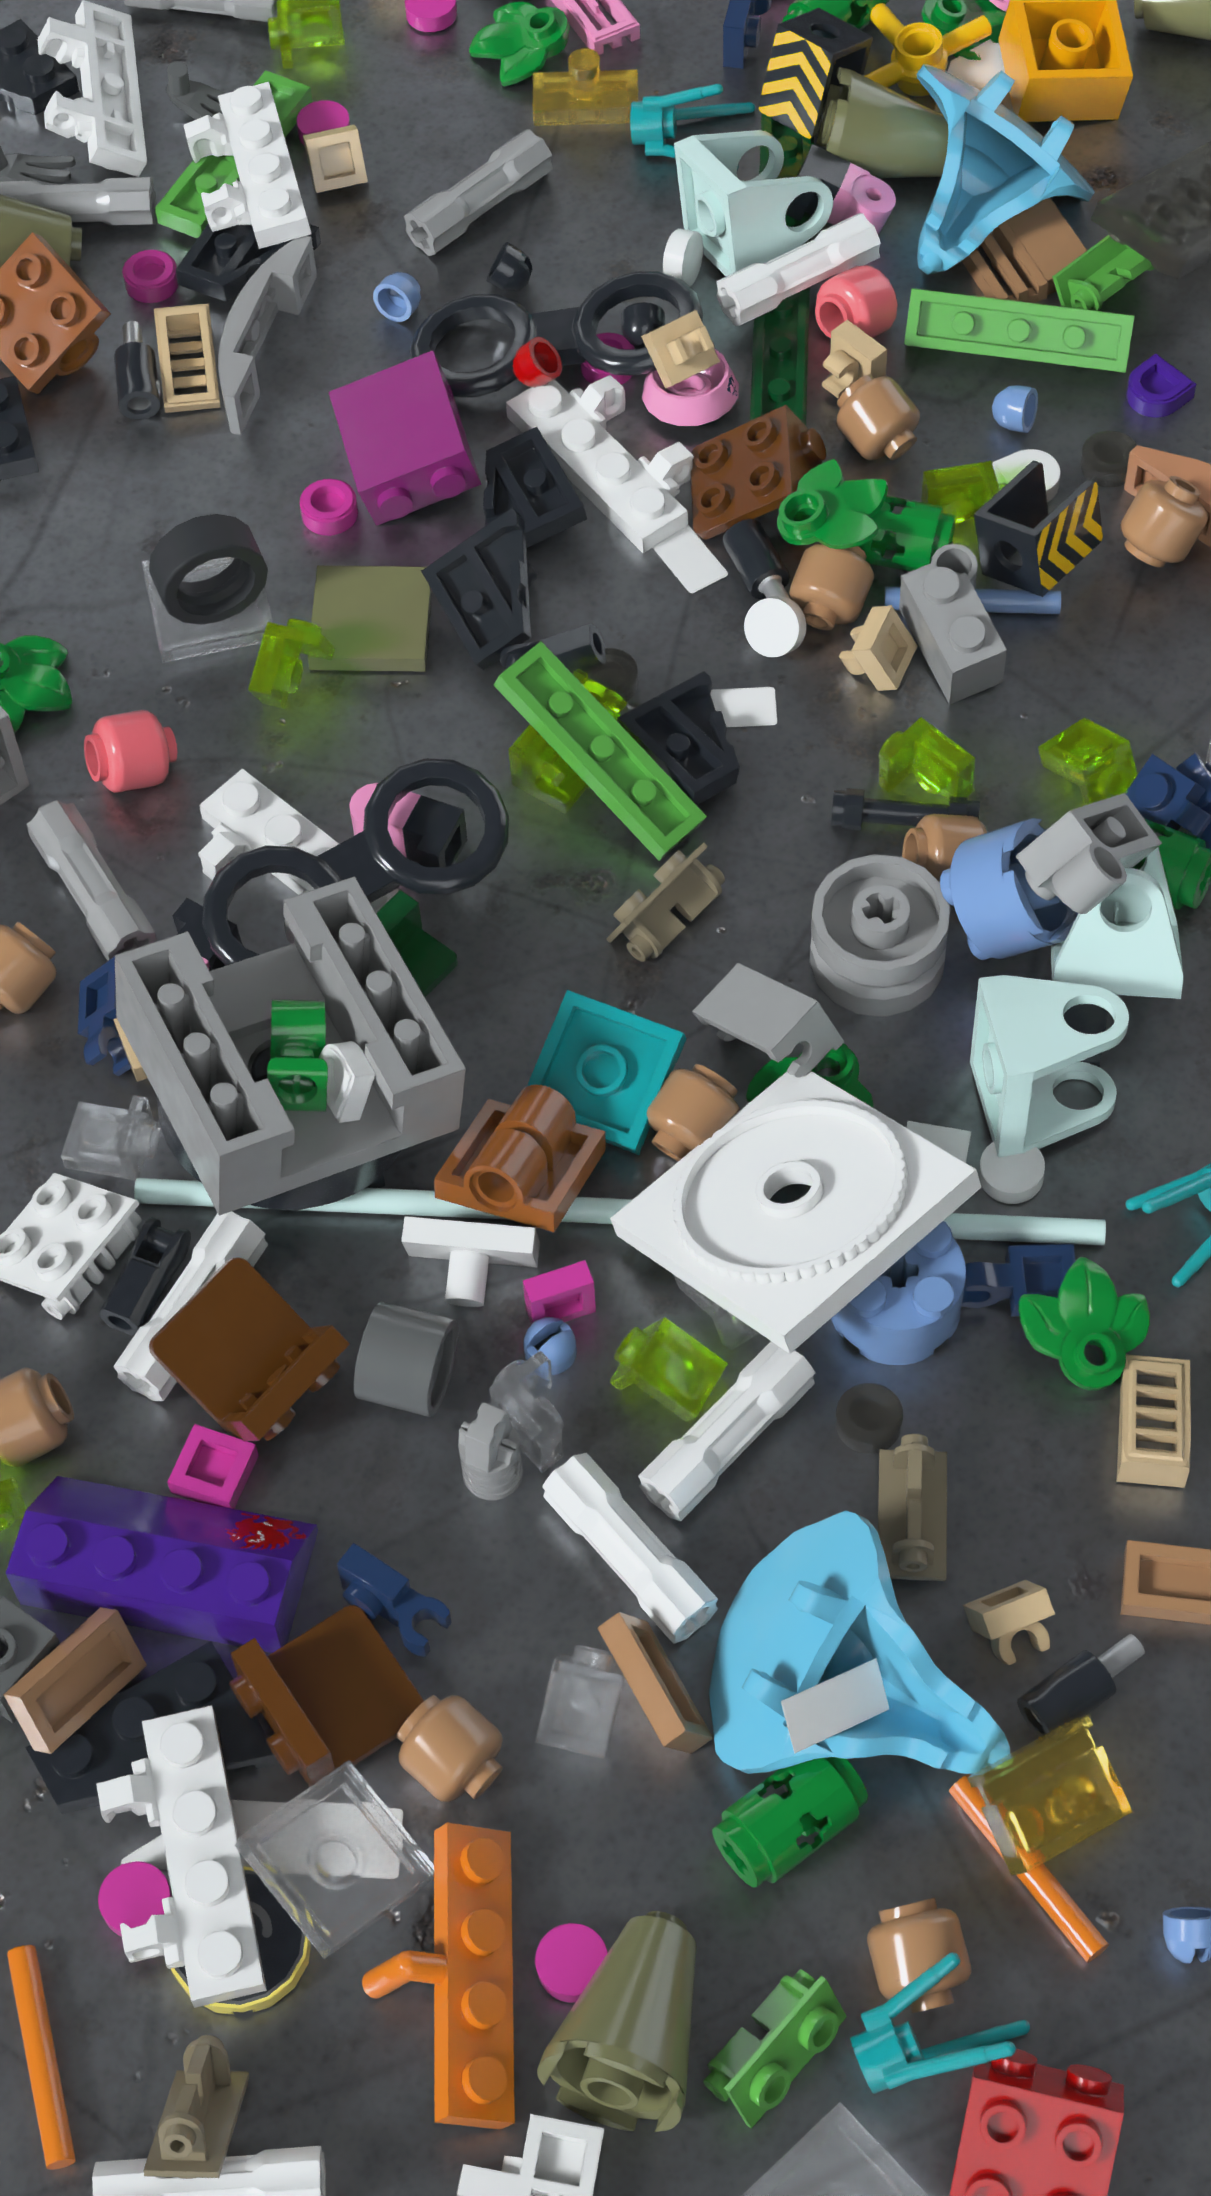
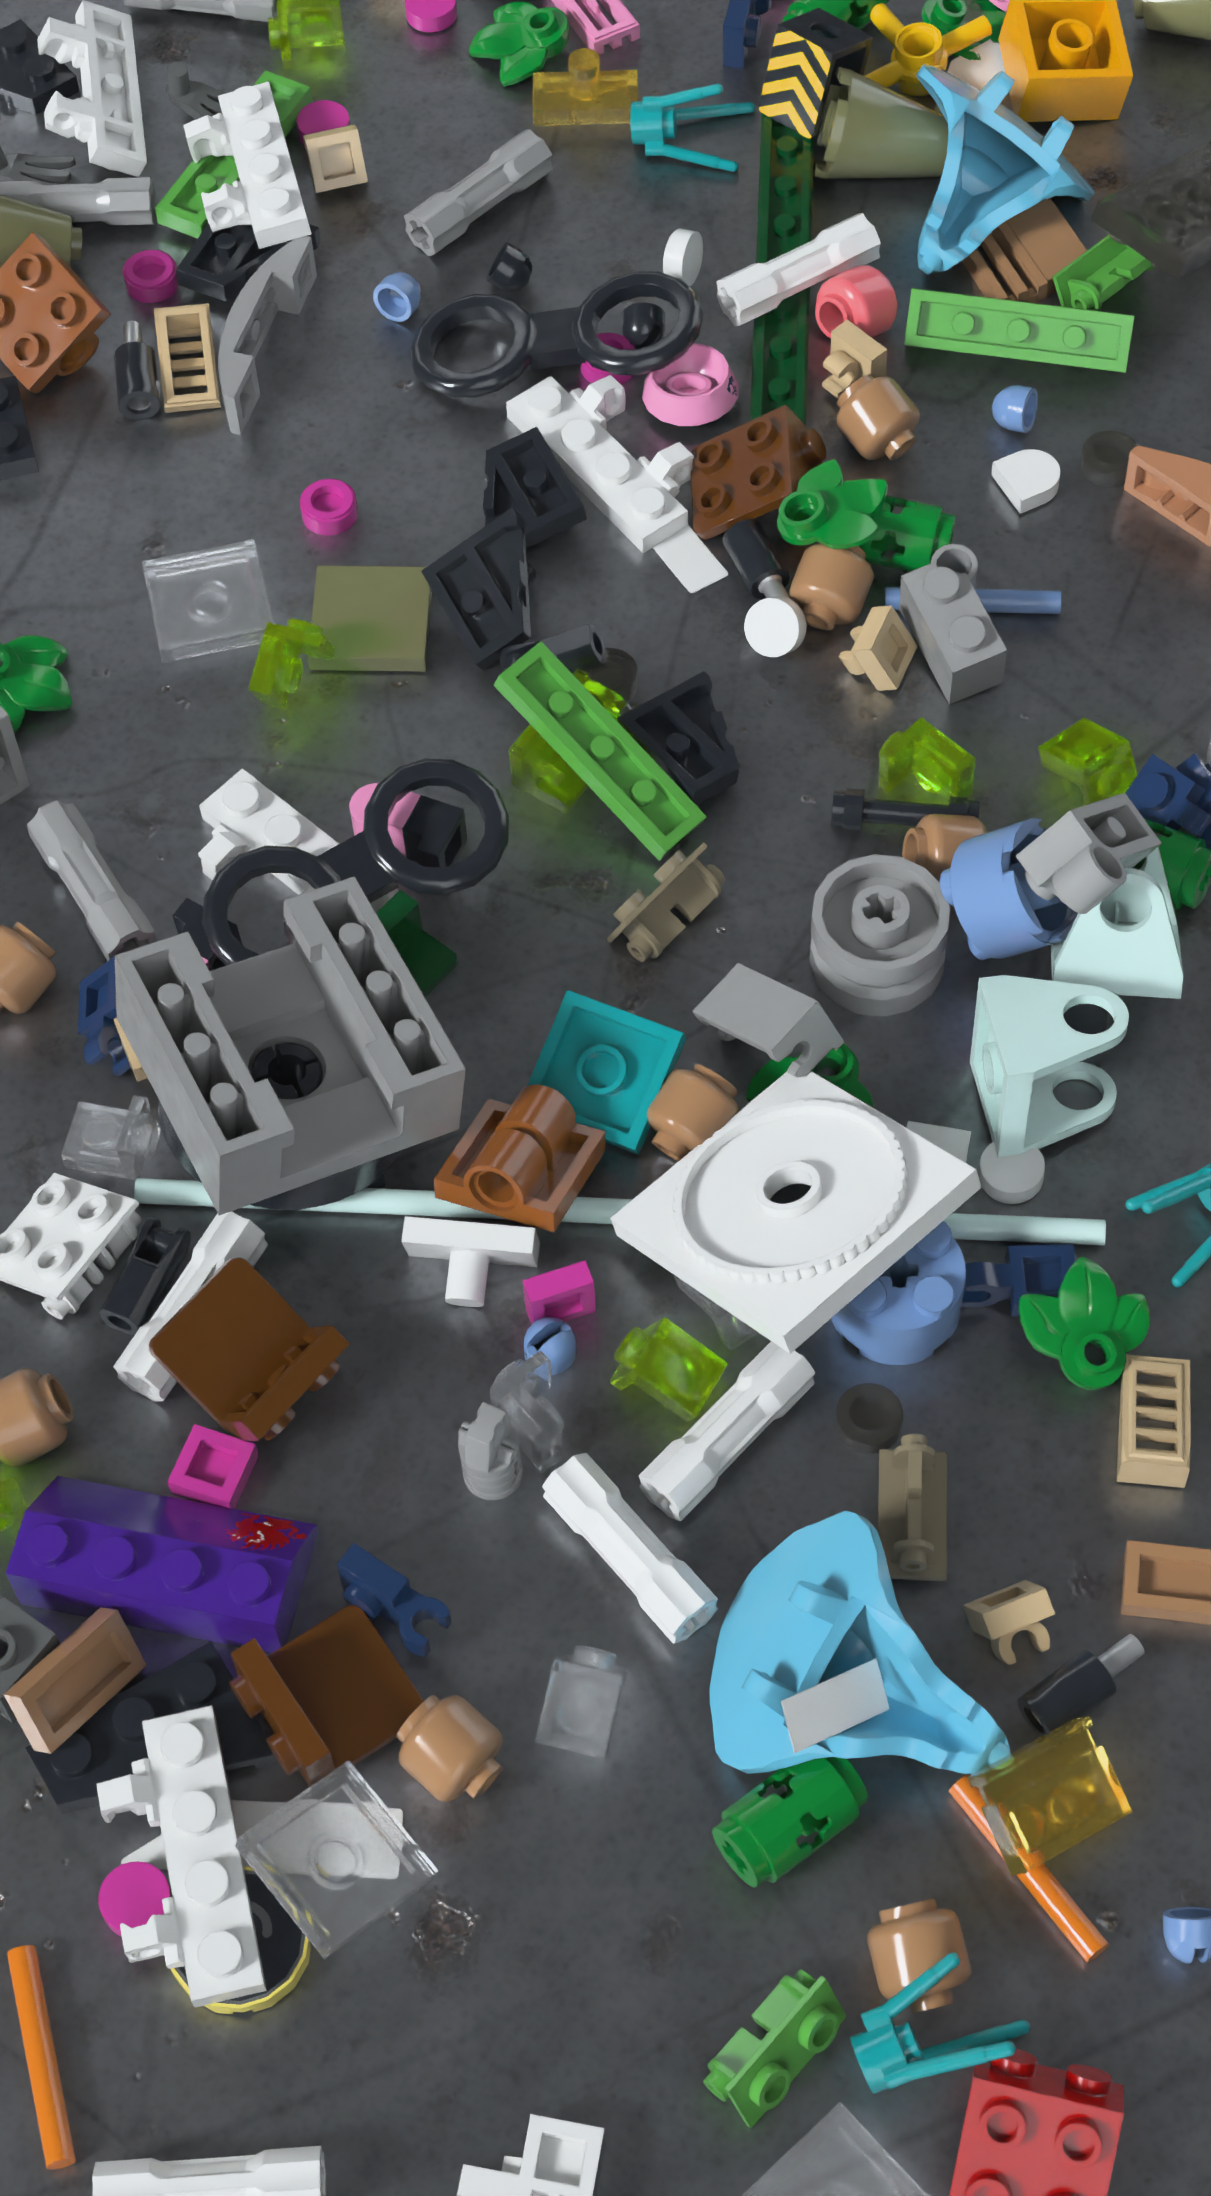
(129, 751): coral head -> none
(198, 2114): dark tan hinge -> none
(199, 542): black tyre -> none
(295, 1049): green leg -> none
(348, 1080): white tile -> none
(404, 438): magenta brick -> none
(406, 1359): dark grey piece -> none
(469, 1977): orange plate -> none
(537, 363): red hinge -> none
(568, 1960): dark pink tile -> none
(630, 2030): olive cone -> none
(655, 1683): medium nougat tile -> none
(681, 348): tan tile -> none
(737, 217): light aqua hose -> none
(746, 706): white sticker -> none
(851, 187): leg -> none
(961, 488): clear neon green bracket -> none
(1047, 542): black piece -> none
(1158, 388): dark purple tile -> none
(1163, 521): medium nougat head -> none

